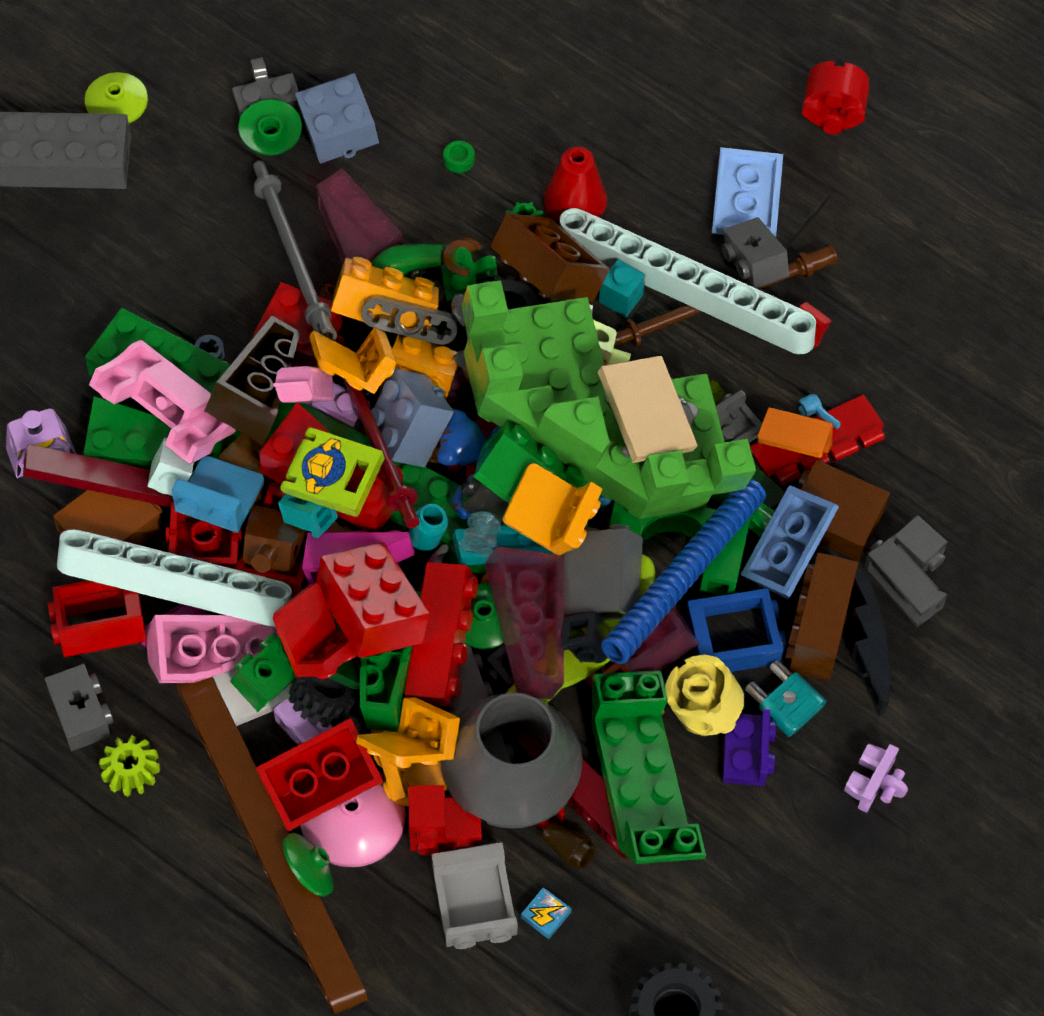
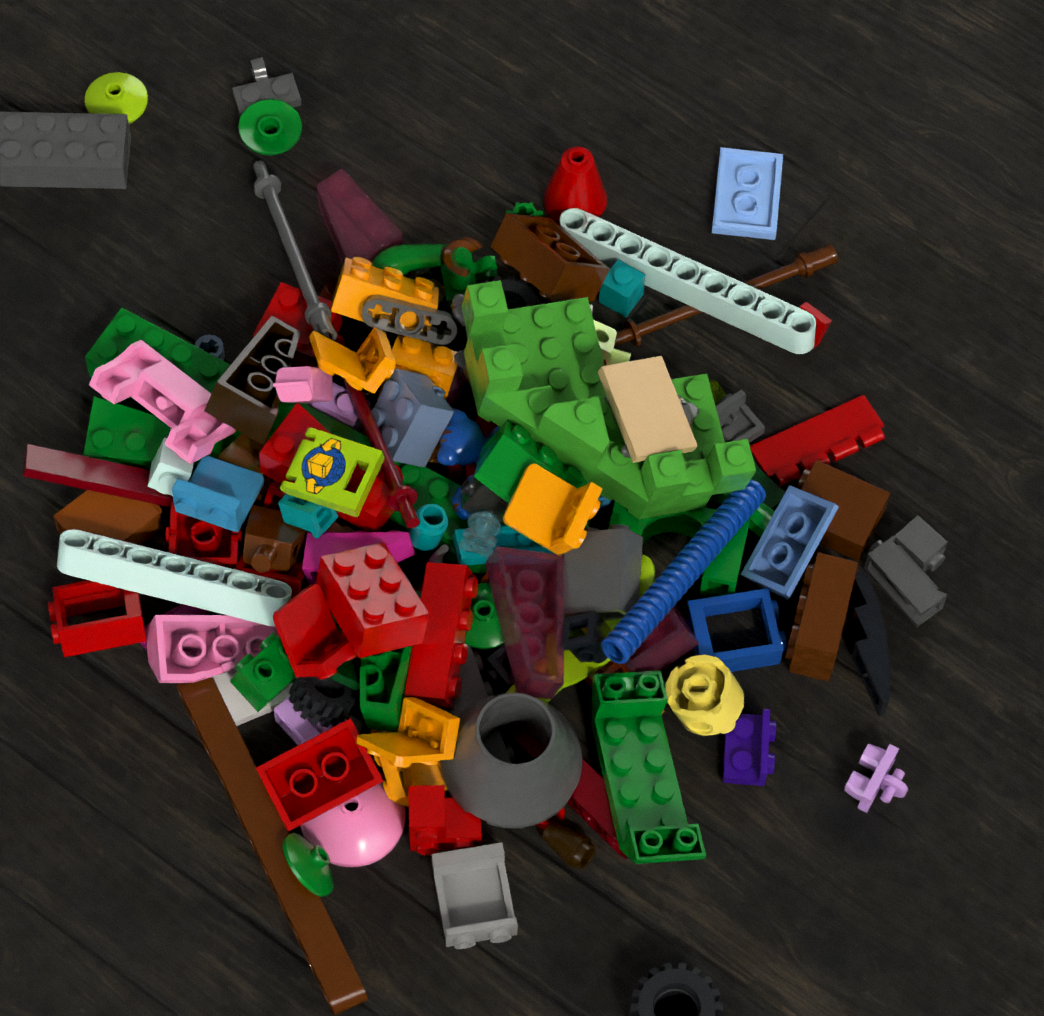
(36, 429): lavender torso -> none
(83, 725): dark grey brick -> none
(129, 753): lime gear -> none
(337, 118): sand blue brick -> none
(458, 156): green tile -> none
(546, 913): tile -> none
(755, 253): dark grey brick -> none
(791, 702): teal piece -> none
(796, 433): orange panel -> none
(812, 405): dark azure hand -> none
(836, 96): red brick -> none

